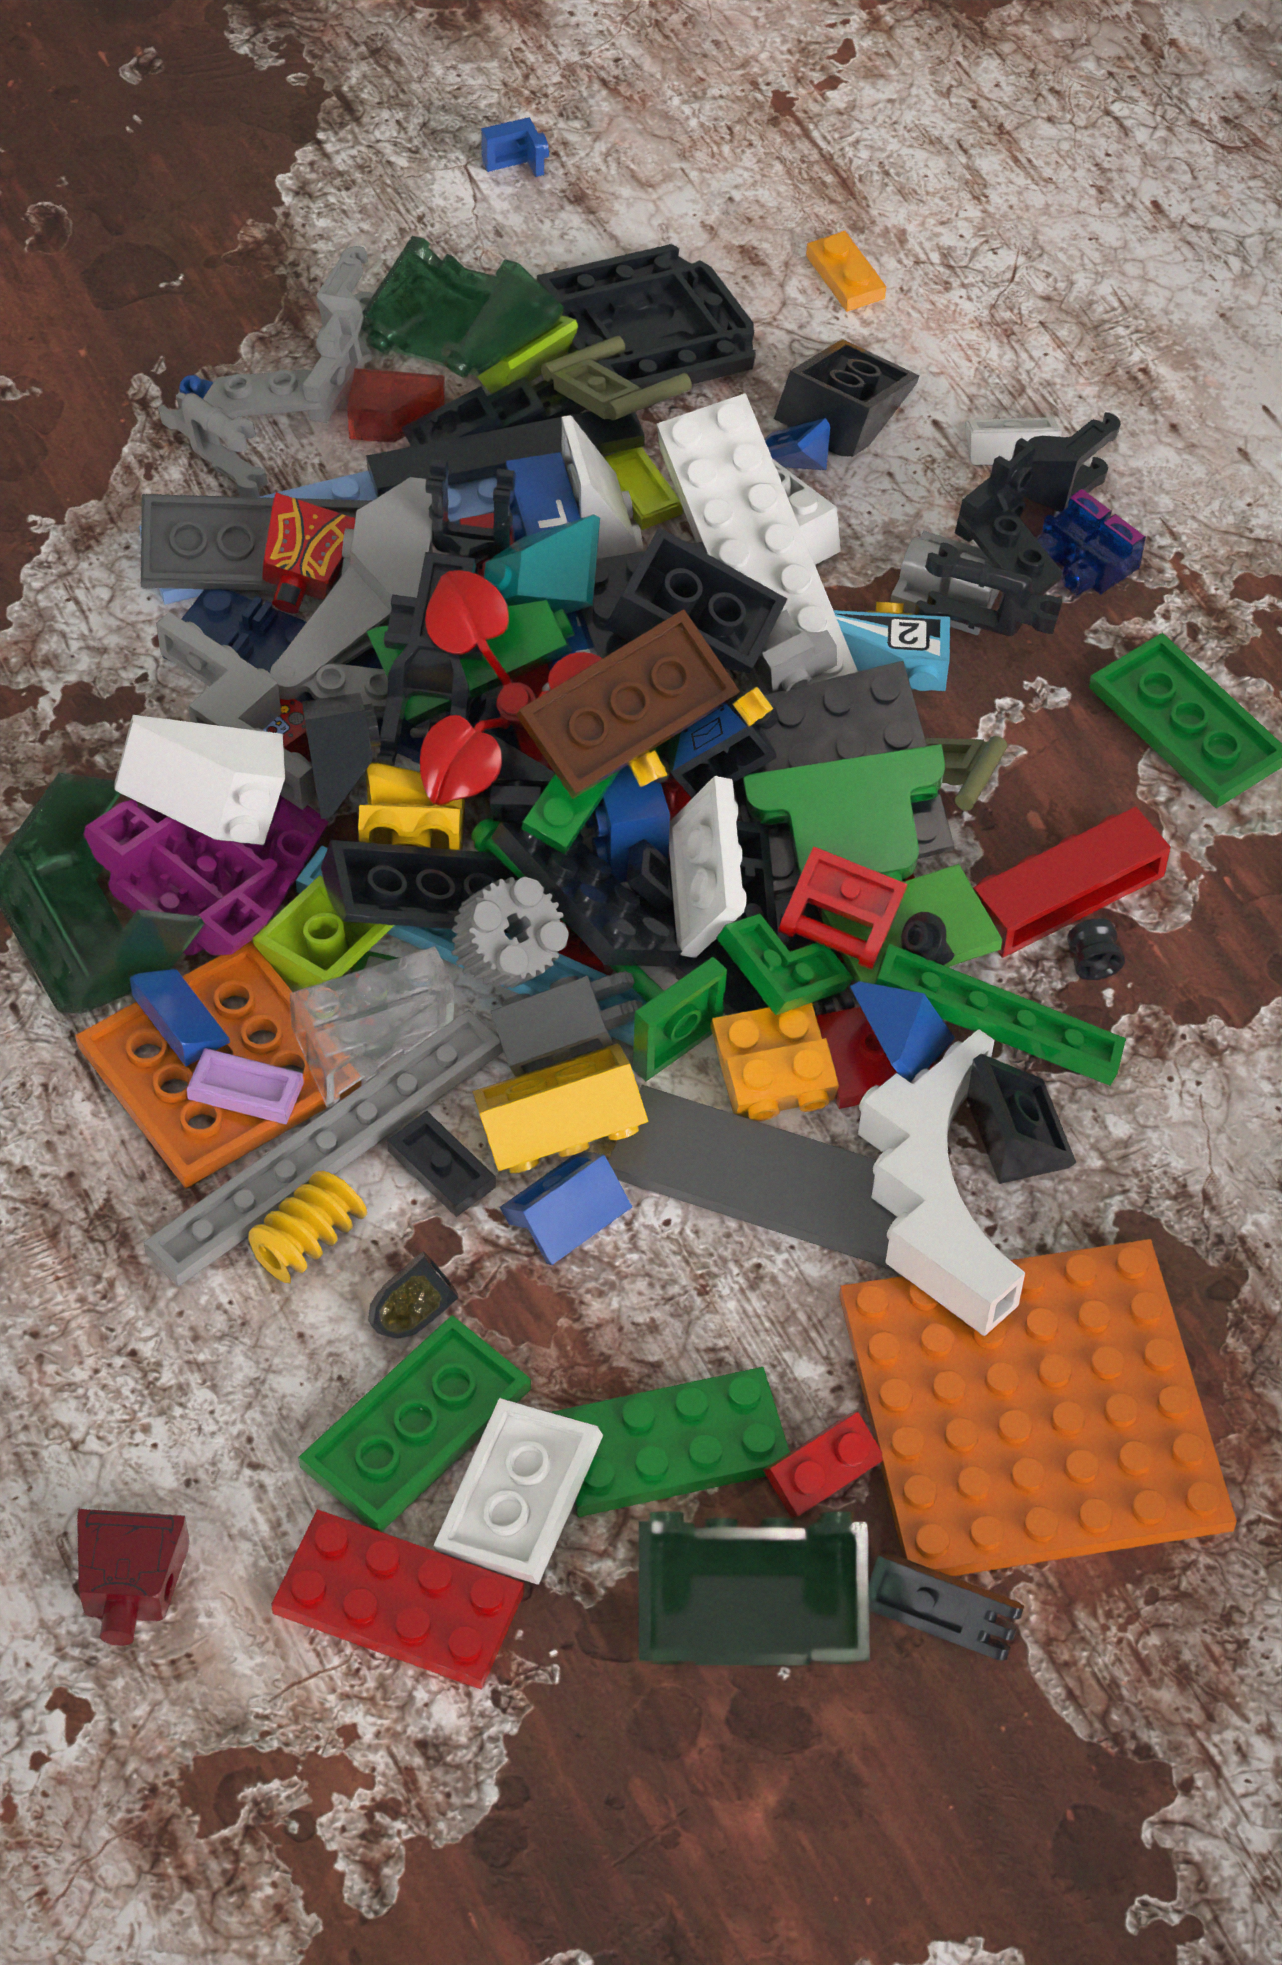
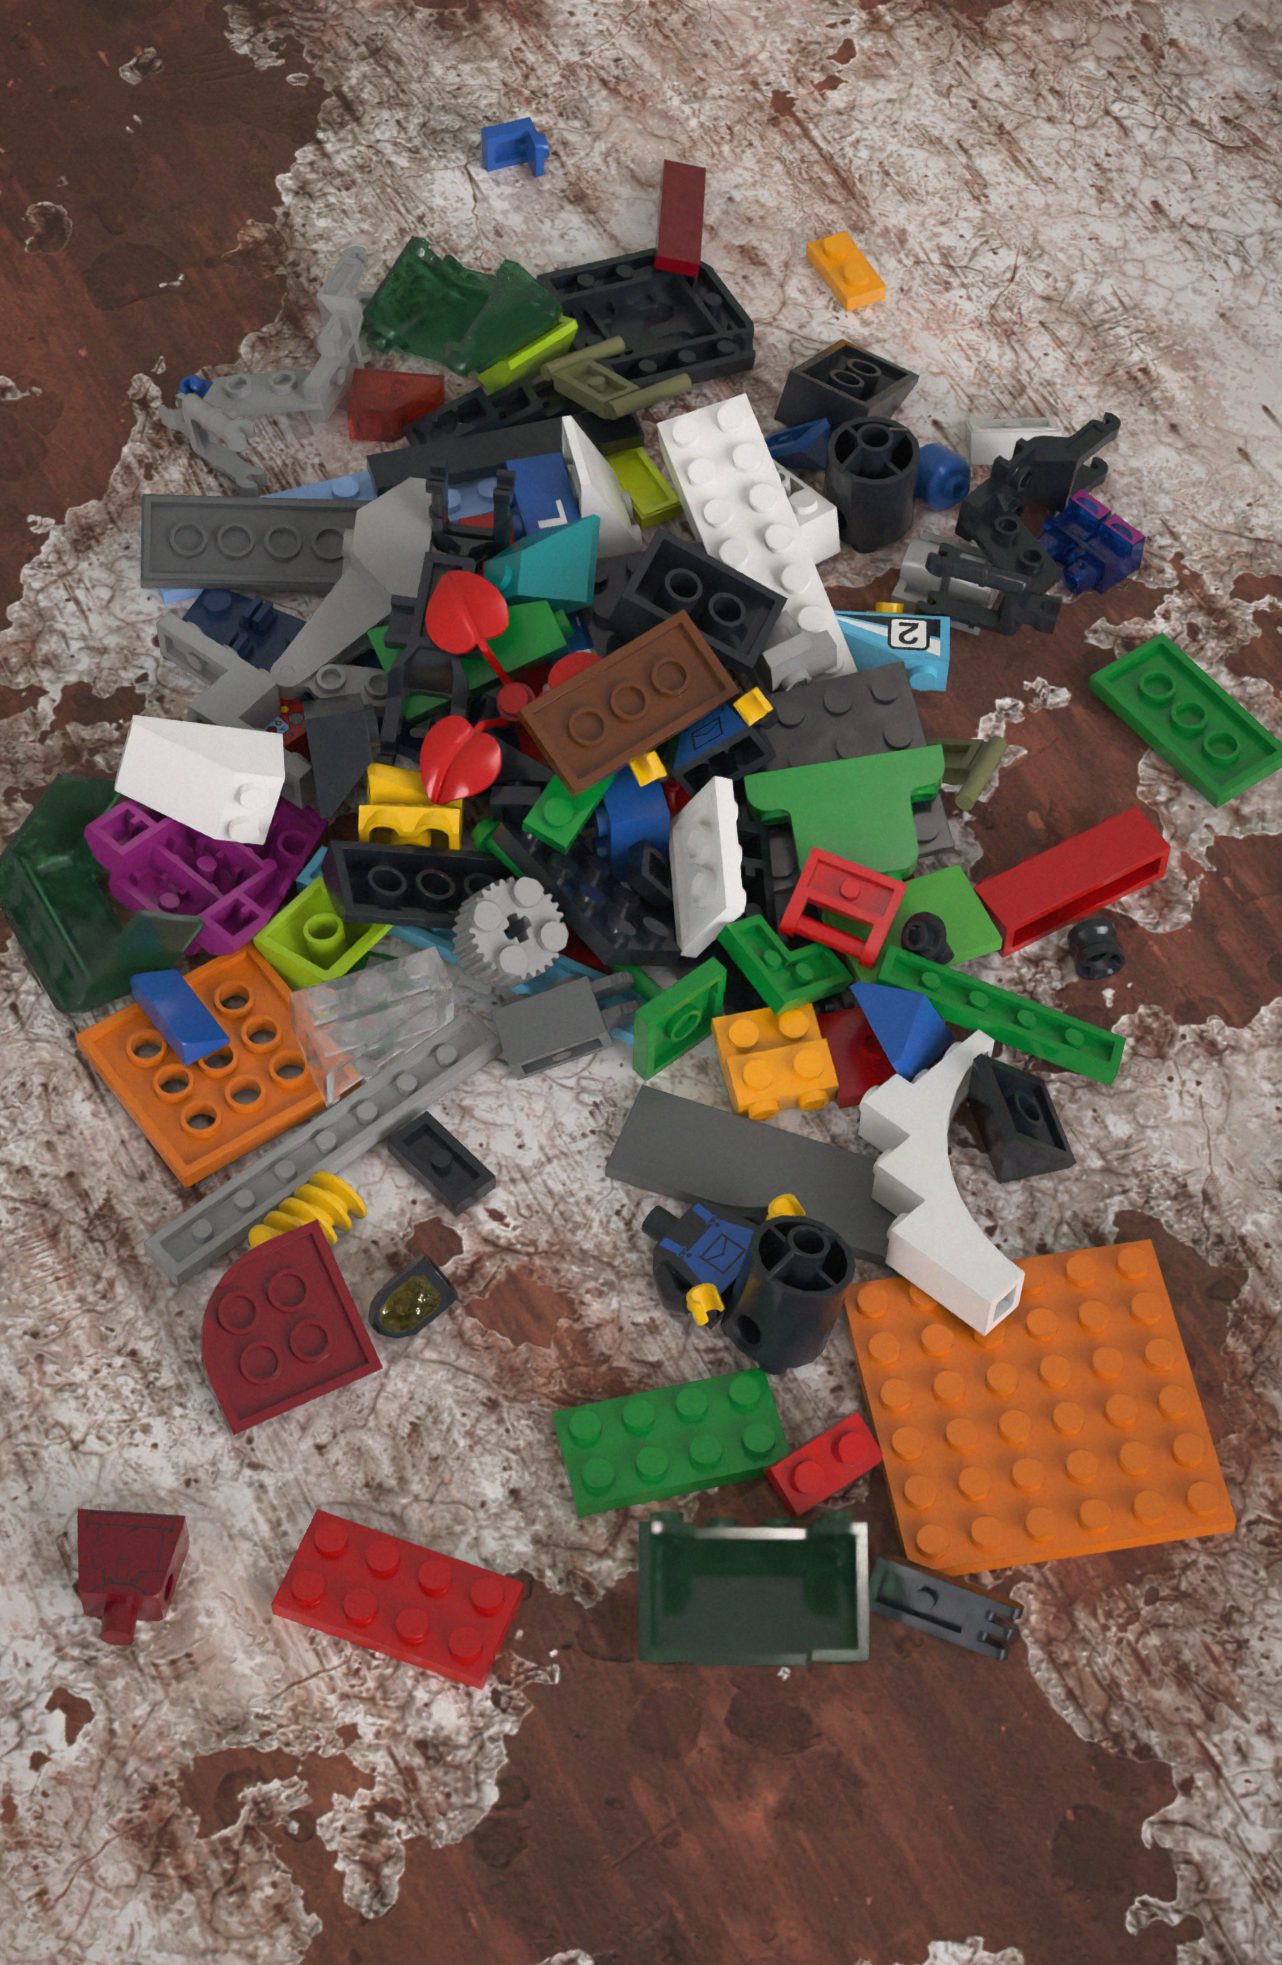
(245, 1086): lavender tile -> none
(282, 1330): none -> dark red plate
(303, 551): torso -> none
(413, 1424): green plate -> none
(518, 1491): white plate -> none
(560, 1108): yellow slope -> none
(568, 1204): panel -> none
(680, 218): none -> dark red tile
(704, 1251): none -> torso
(788, 1292): none -> black cylinder
(872, 481): none -> black cylinder
(942, 477): none -> blue head

